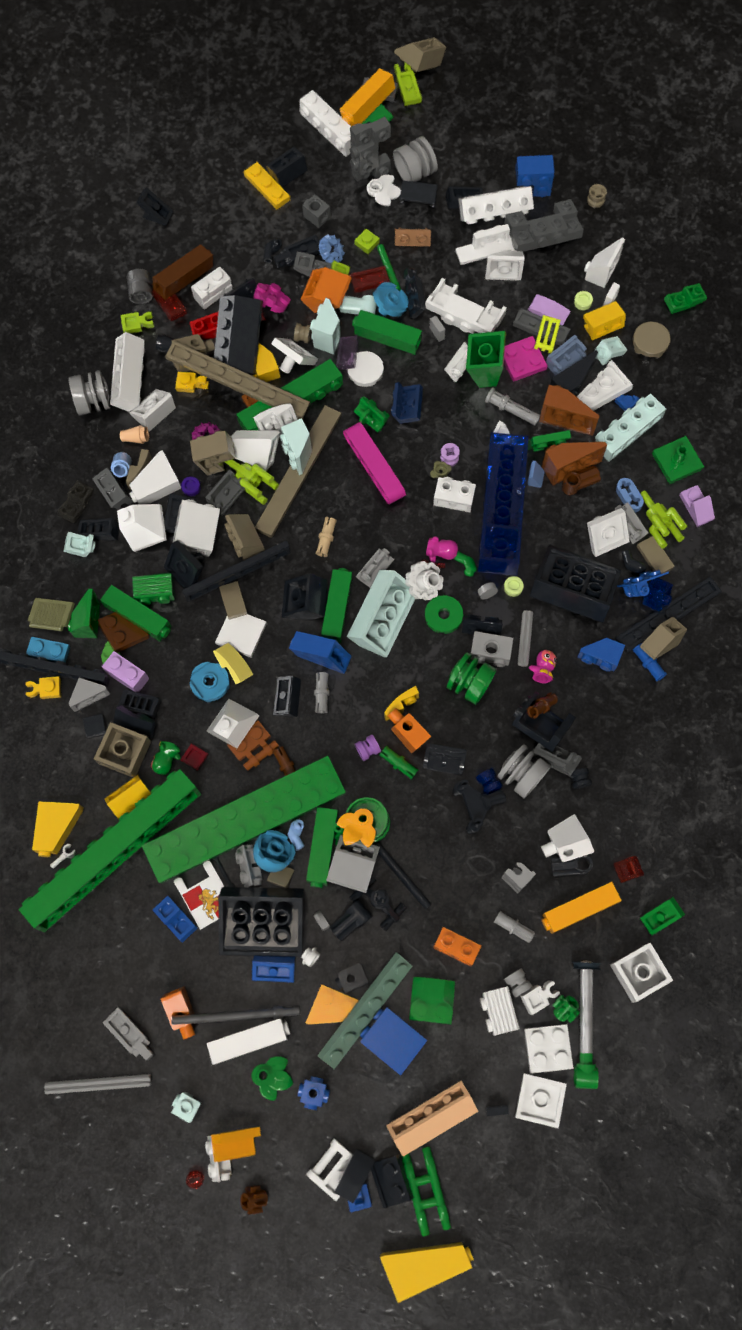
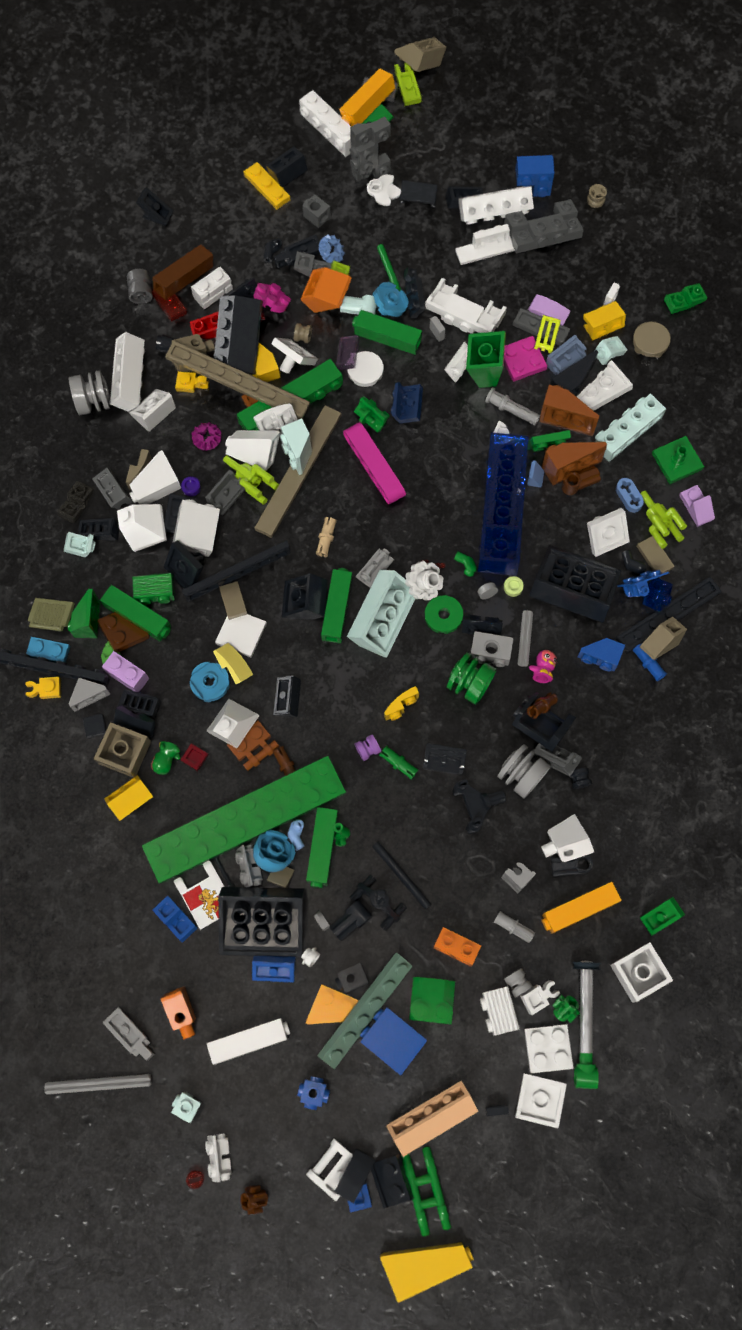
(53, 826): yellow slope -> none
(63, 856): white hand -> none
(109, 851): green brick -> none
(121, 464): light blue brick -> none
(134, 322): lime plate -> none
(136, 435): light nougat cone -> none
(211, 451): dark tan brick -> none
(234, 1144): light orange panel -> none
(243, 535): dark tan slope -> none
(275, 1077): green plate -> none
(277, 1013): flat silver bar -> none
(320, 651): blue slope -> none
(321, 692): light grey pin -> none
(326, 328): light aqua slope -> none
(353, 865): light grey slope -> none
(356, 830): light orange plate -> none
(367, 241): lime plate -> none
(369, 279): clear red plate -> none
(380, 815): green wheel -> none
(412, 237): medium nougat hinge -> none
(414, 737): orange torso -> none
(415, 160): light grey wheel -> none
(440, 466): olive plate -> none
(444, 548): dark pink animal -> none
(450, 459): lavender wheel -> none
(454, 494): white brick -> none
(489, 781): clear blue wheel -> none
(505, 265): white slope -> none
(583, 300): yellowish green tile -> none
(604, 264): white slope -> none
(626, 401): blue tile -> none
(628, 869): clear red slope -> none
(635, 527): light grey hinge -> none

